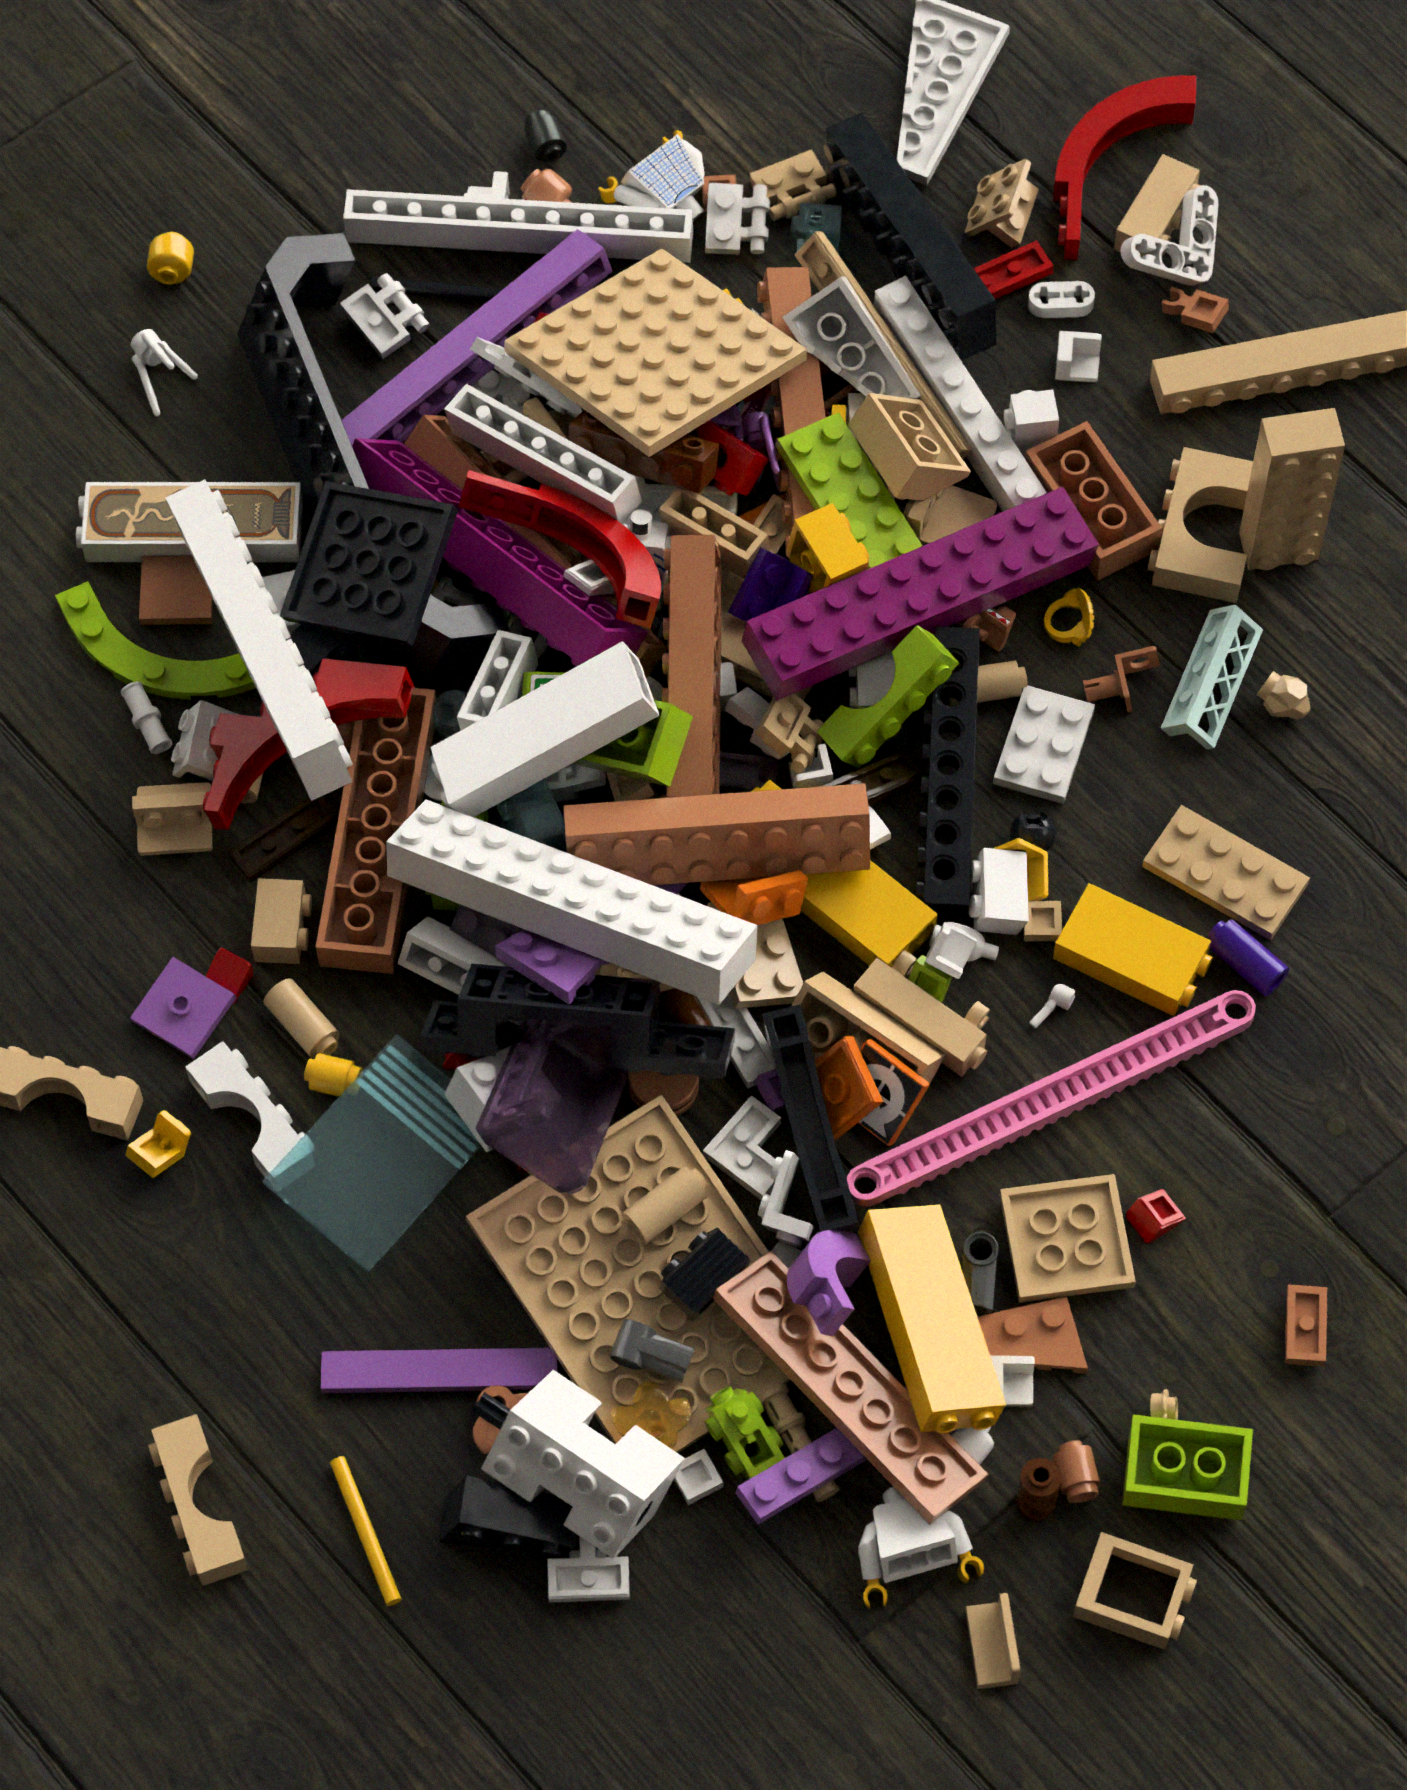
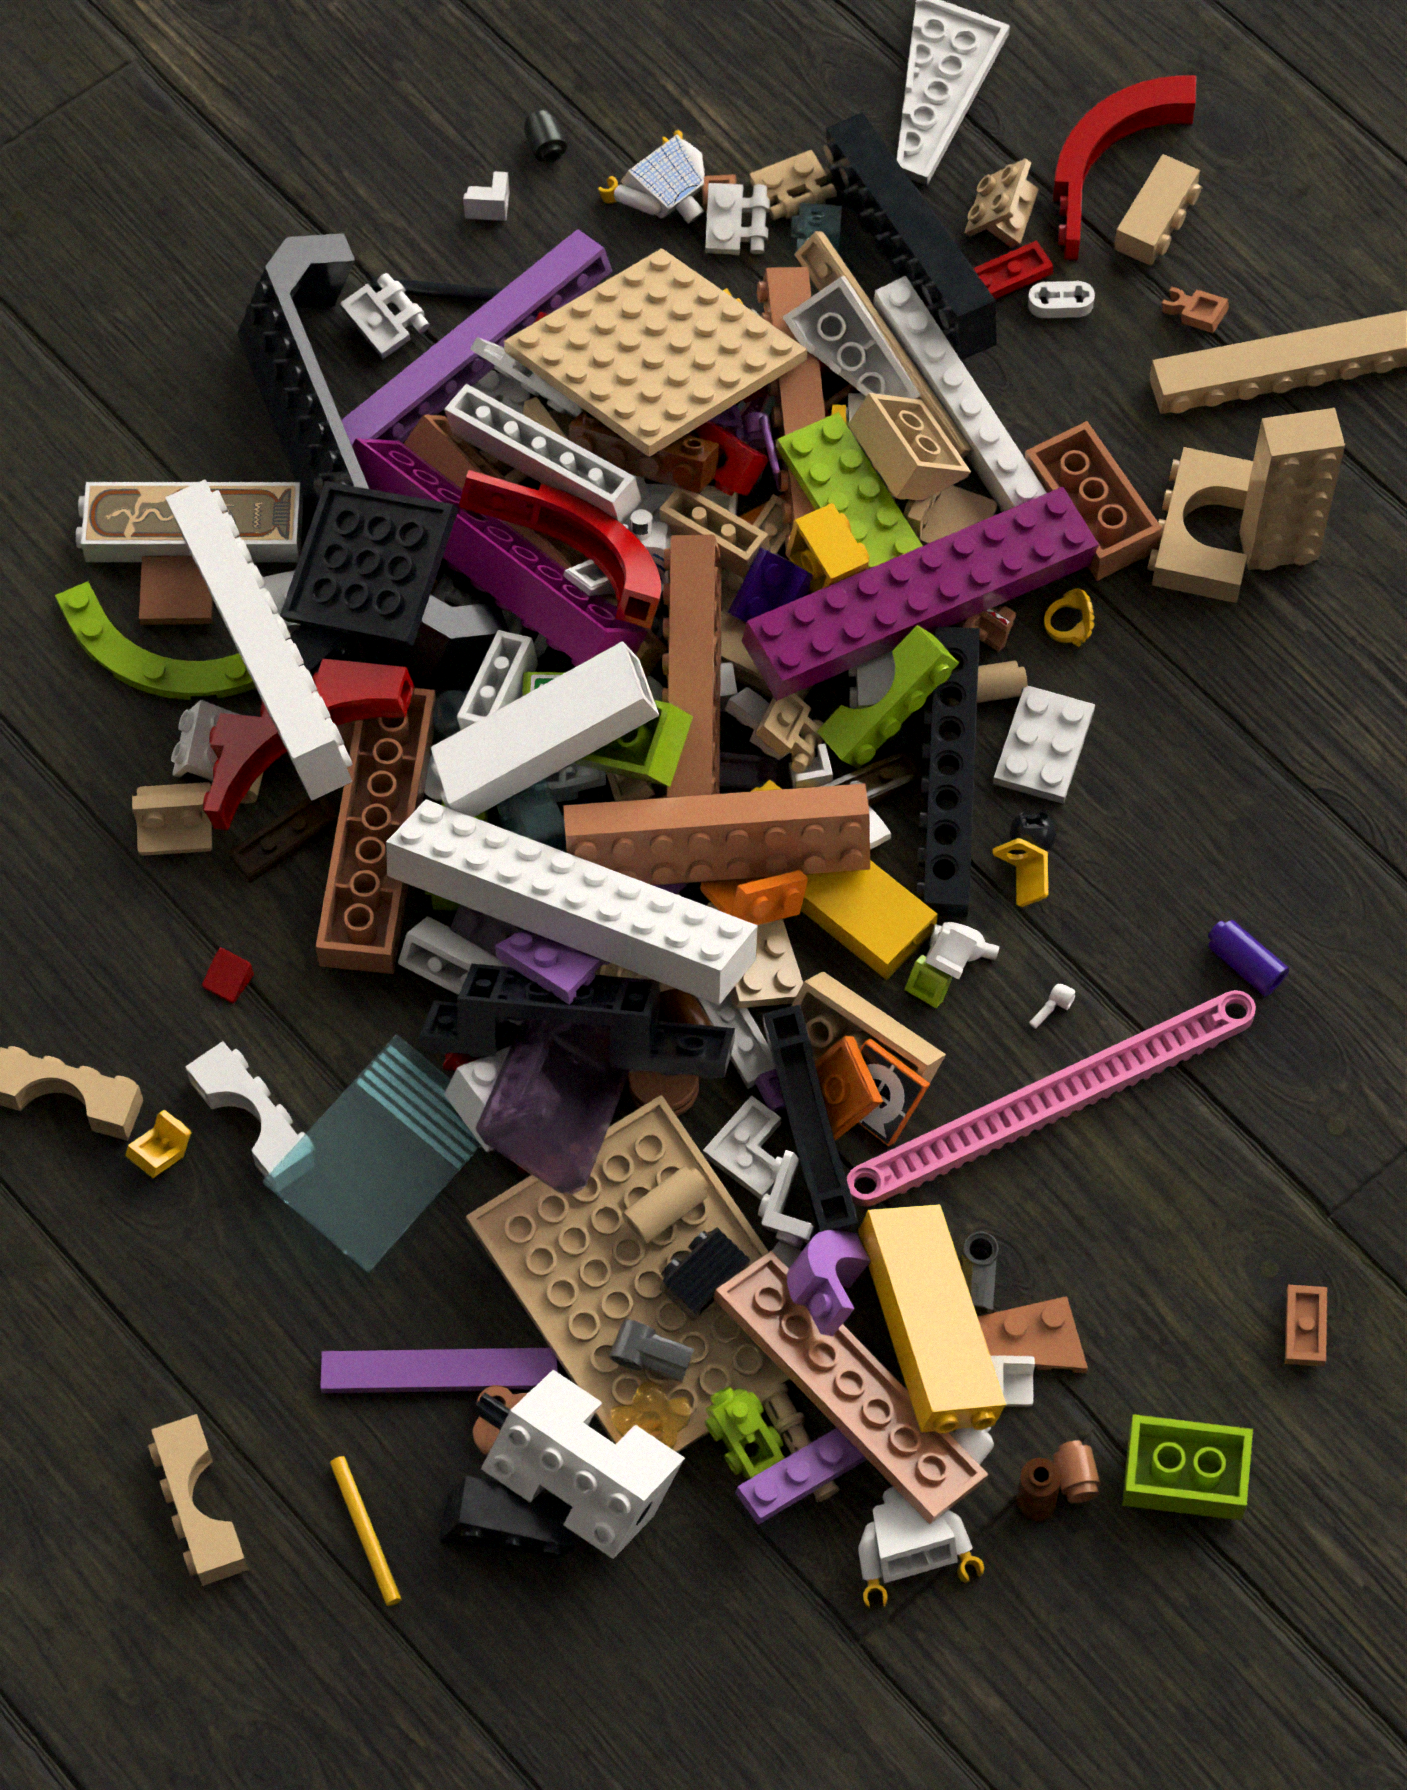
(146, 717): white pin -> none
(153, 351): white plant -> none
(170, 258): yellow head -> none
(183, 1007): medium lavender plate -> none
(279, 921): tan brick -> none
(302, 1018): tan brick -> none
(330, 1074): yellow brick -> none
(513, 224): white brick -> none
(546, 186): nougat head -> none
(588, 1576): white hinge -> none
(697, 1477): white plate -> none
(924, 1015): tan brick -> none
(993, 1643): tan panel -> none
(999, 891): white brick -> none
(1031, 418): white brick -> none
(1044, 921): tan plate -> none
(1067, 1238): tan plate -> none
(1078, 356): white panel -> none
(1116, 683): nougat bracket -> none
(1124, 1623): tan window -> none
(1133, 950): yellow brick -> none
(1154, 1215): red slope -> none
(1164, 1406): tan plate -> none
(1188, 249): white beam -> none
(1208, 667): light aqua fence -> none
(1226, 872): tan plate -> none
(1285, 696): tan rock -> none

